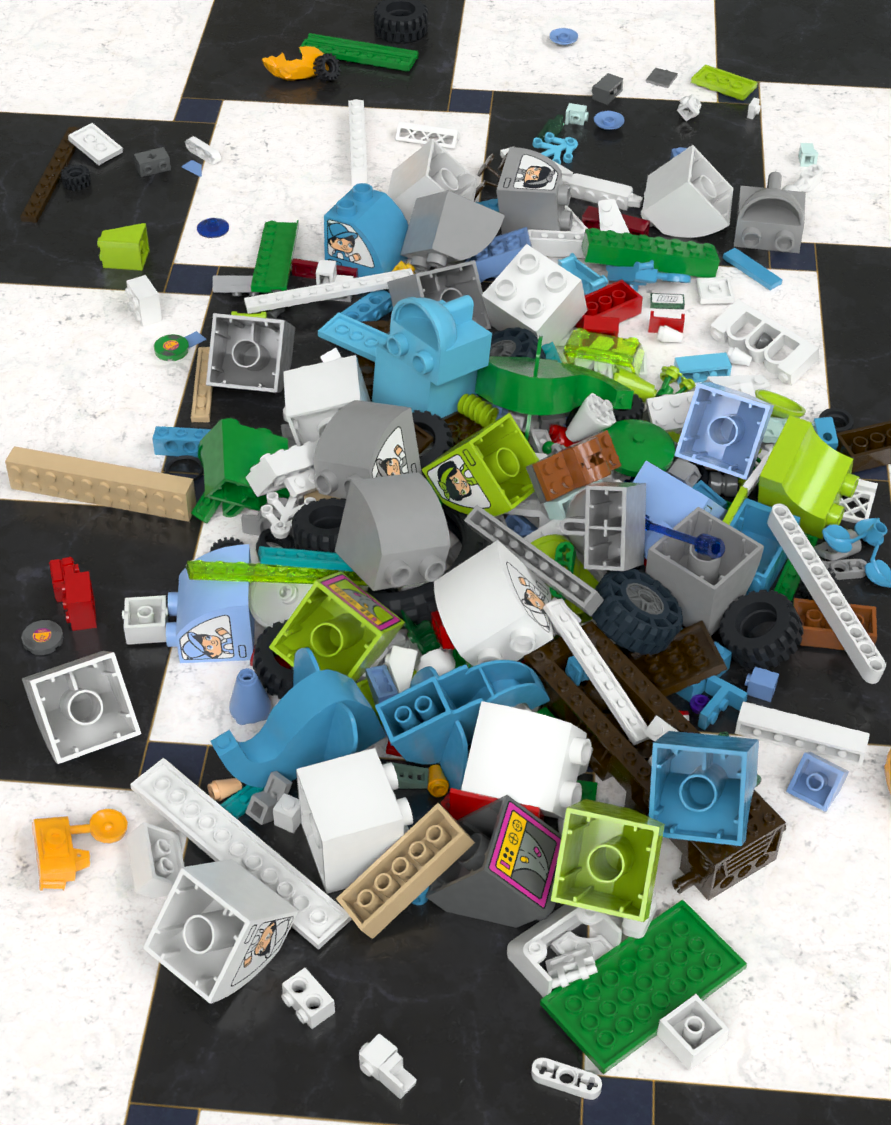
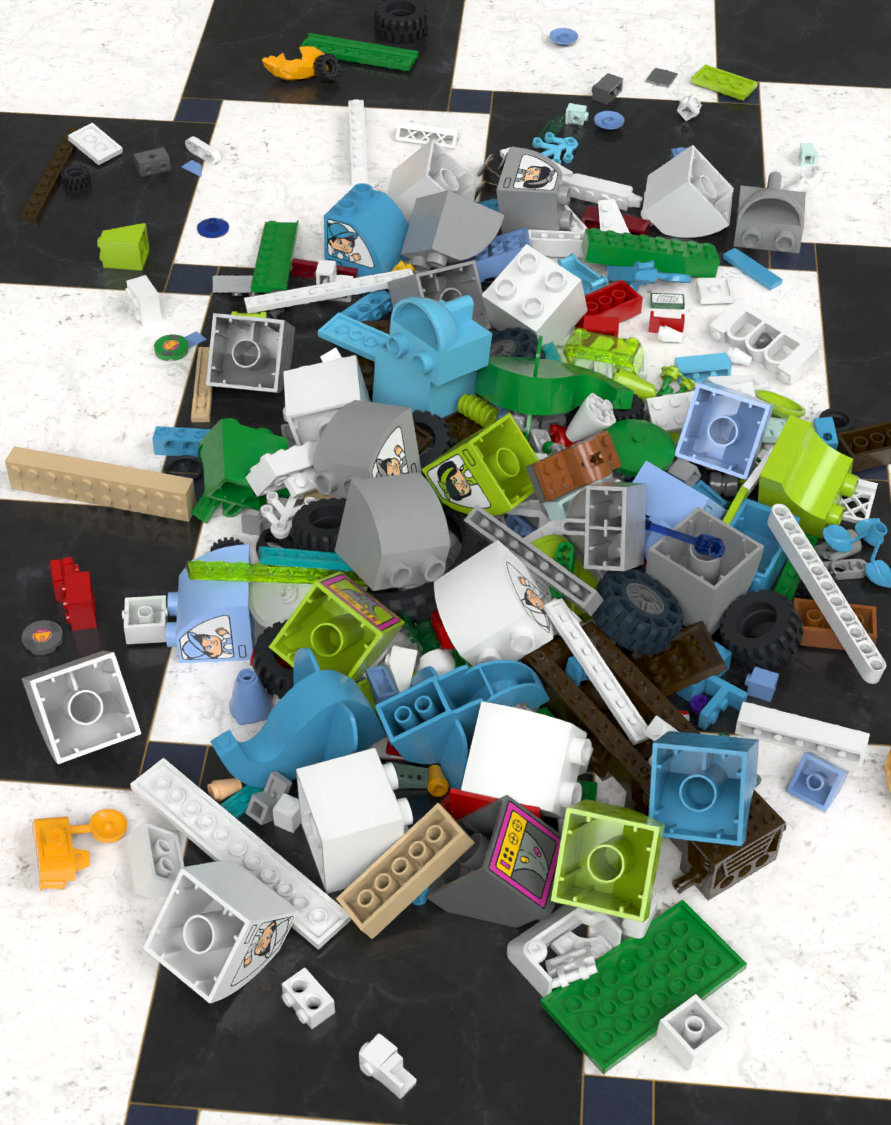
(547, 1080): white beam -> none
(754, 108): white plate -> none

